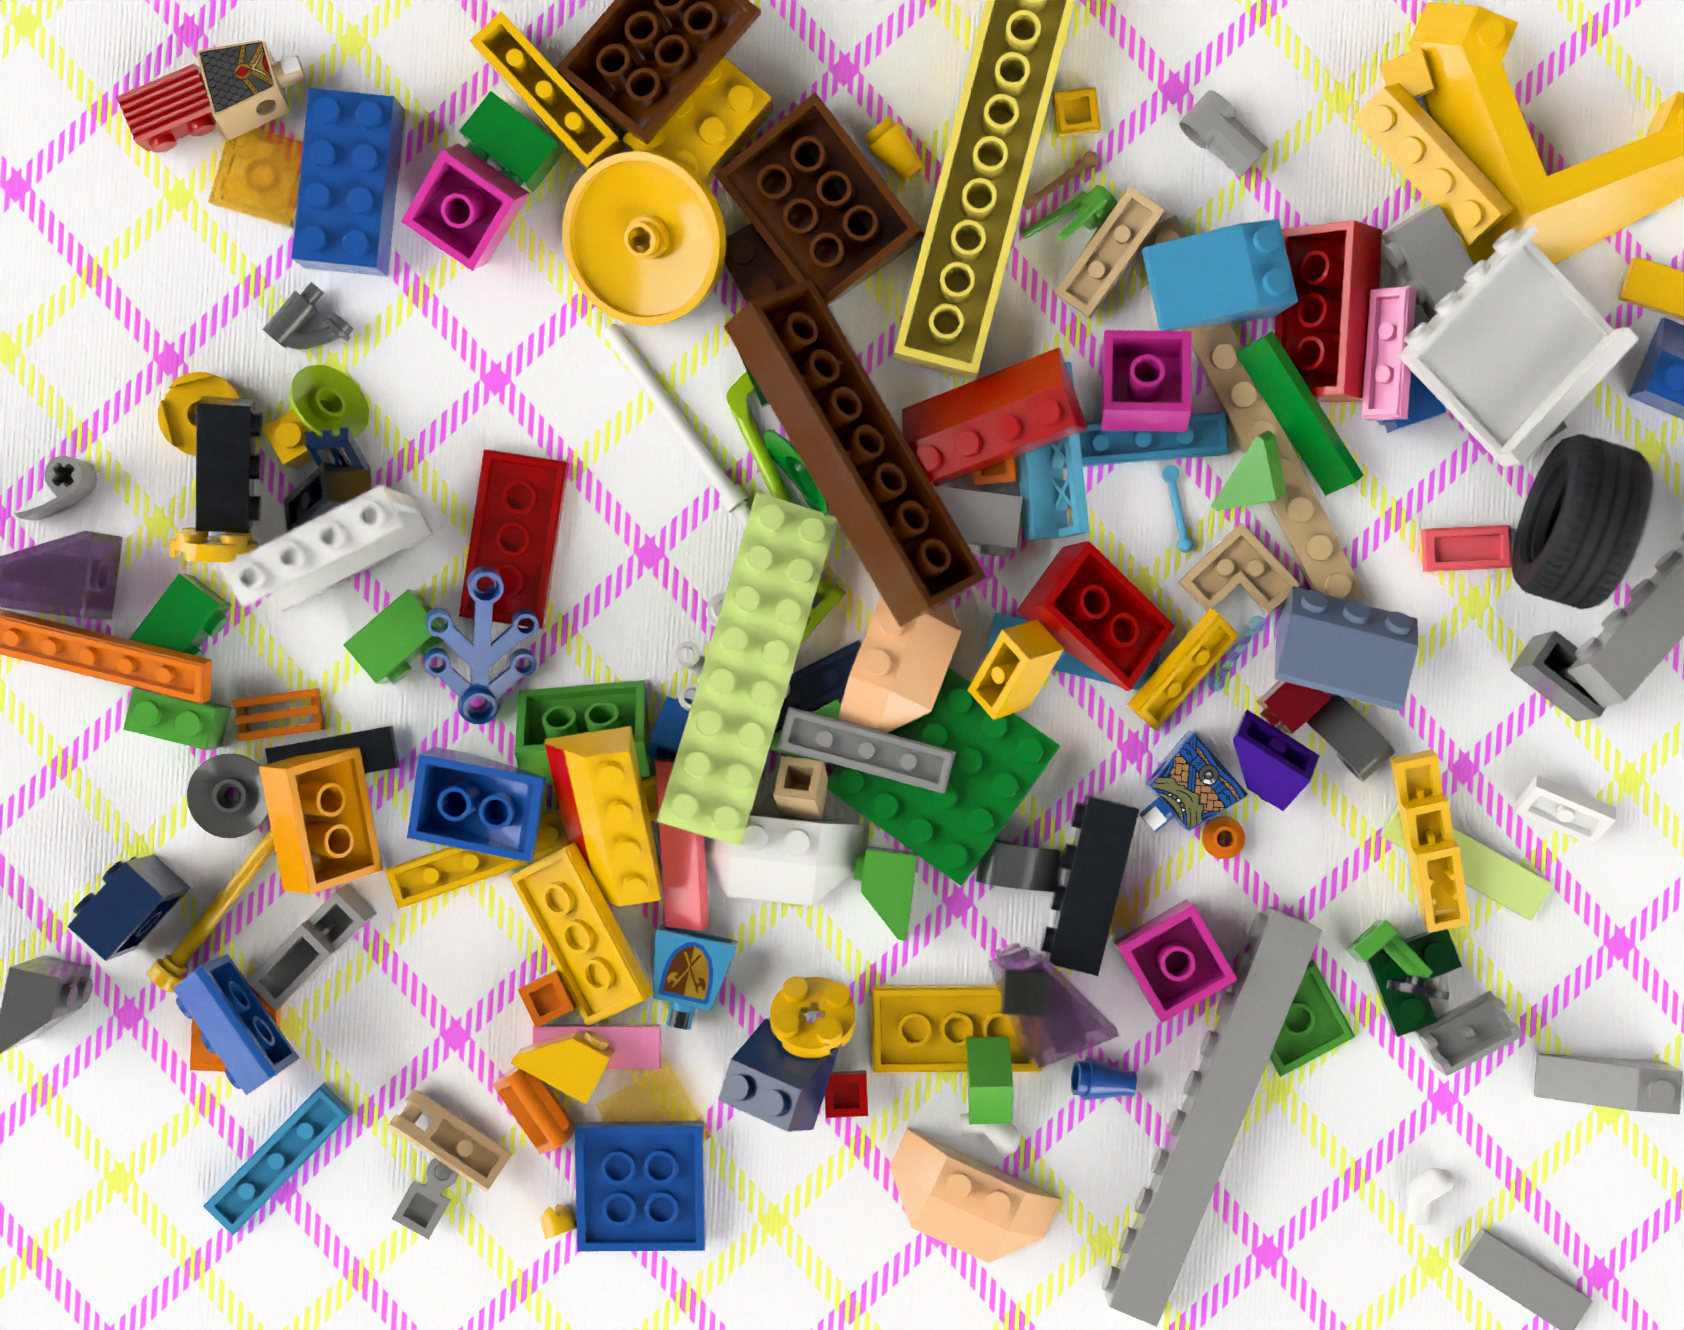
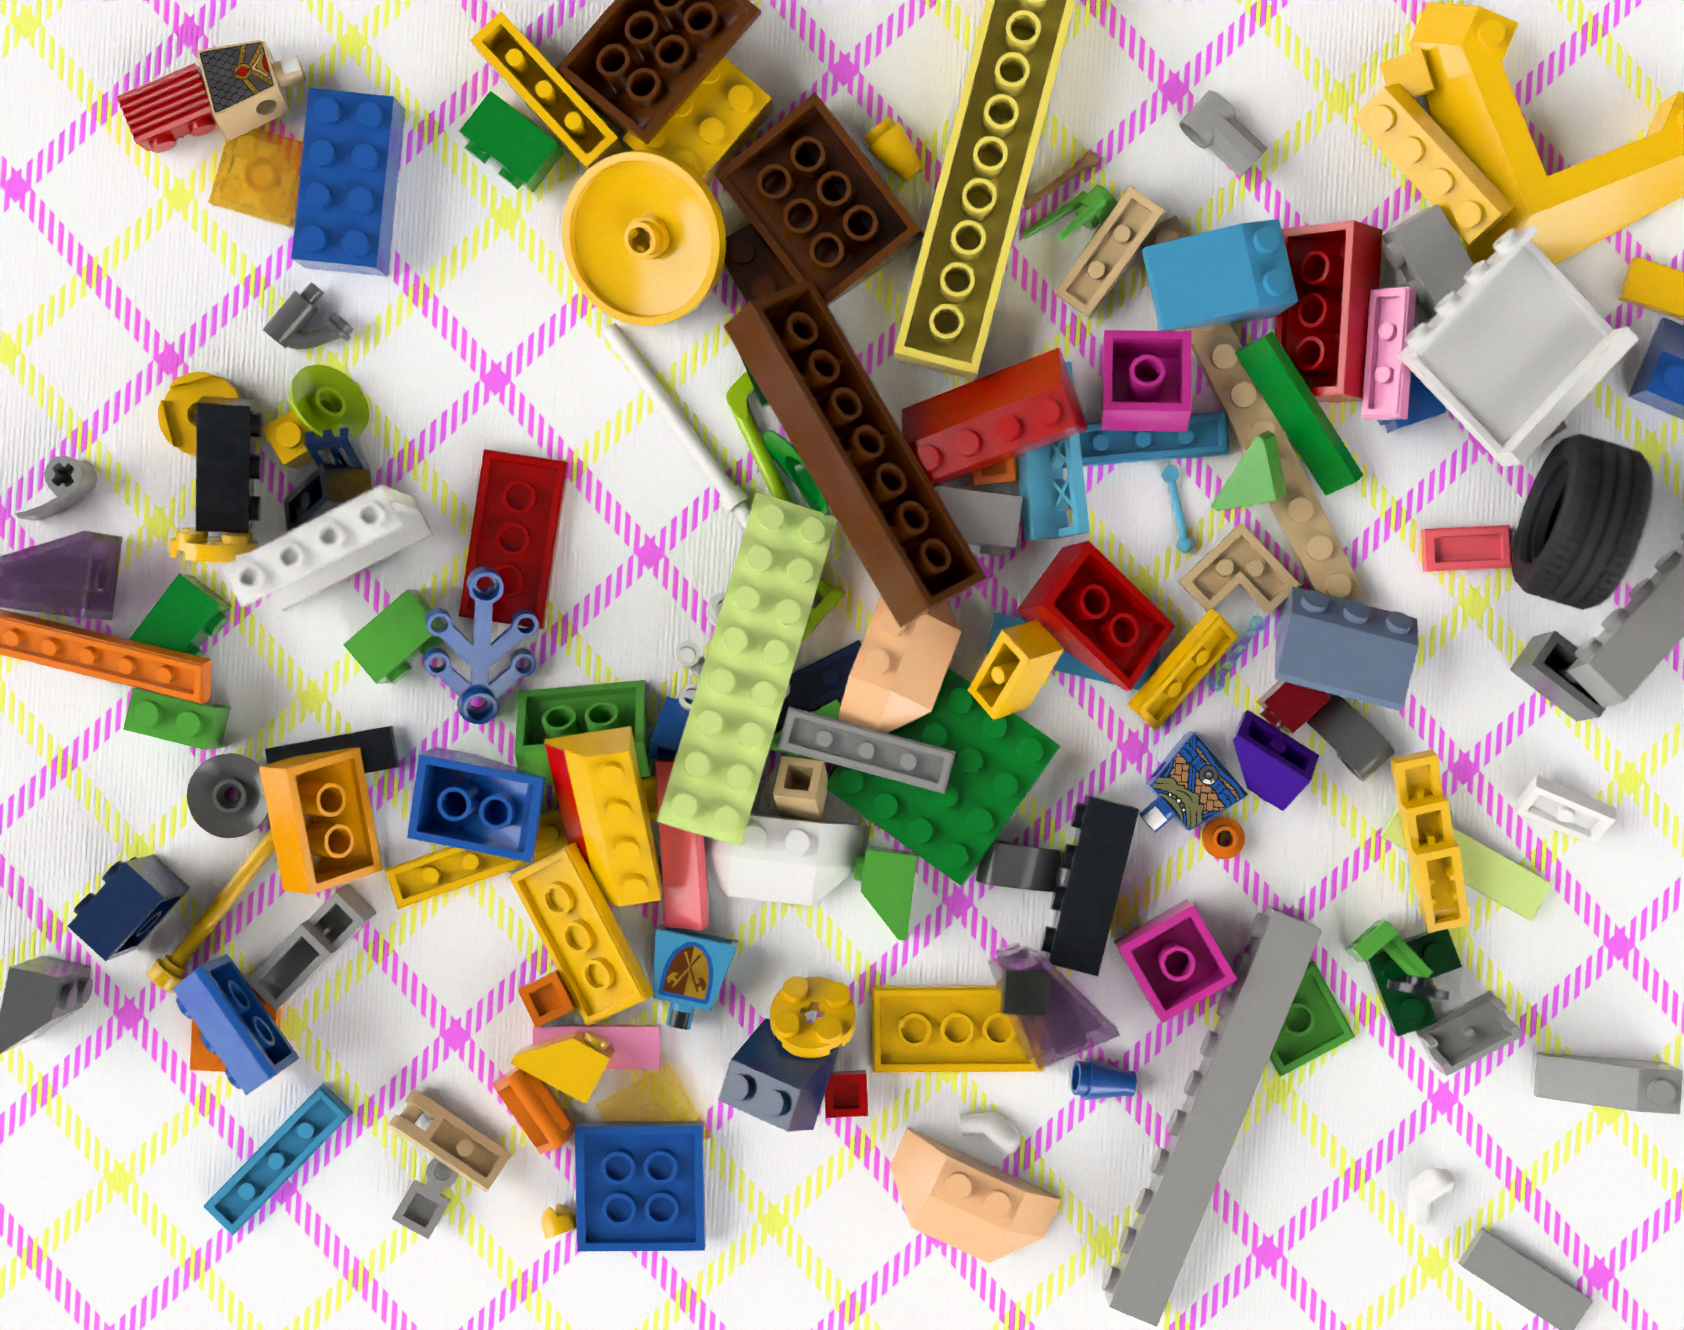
(243, 719): orange tile -> none
(465, 206): dark pink brick -> none
(989, 1080): bright green slope -> none
(1076, 112): yellow tile -> none

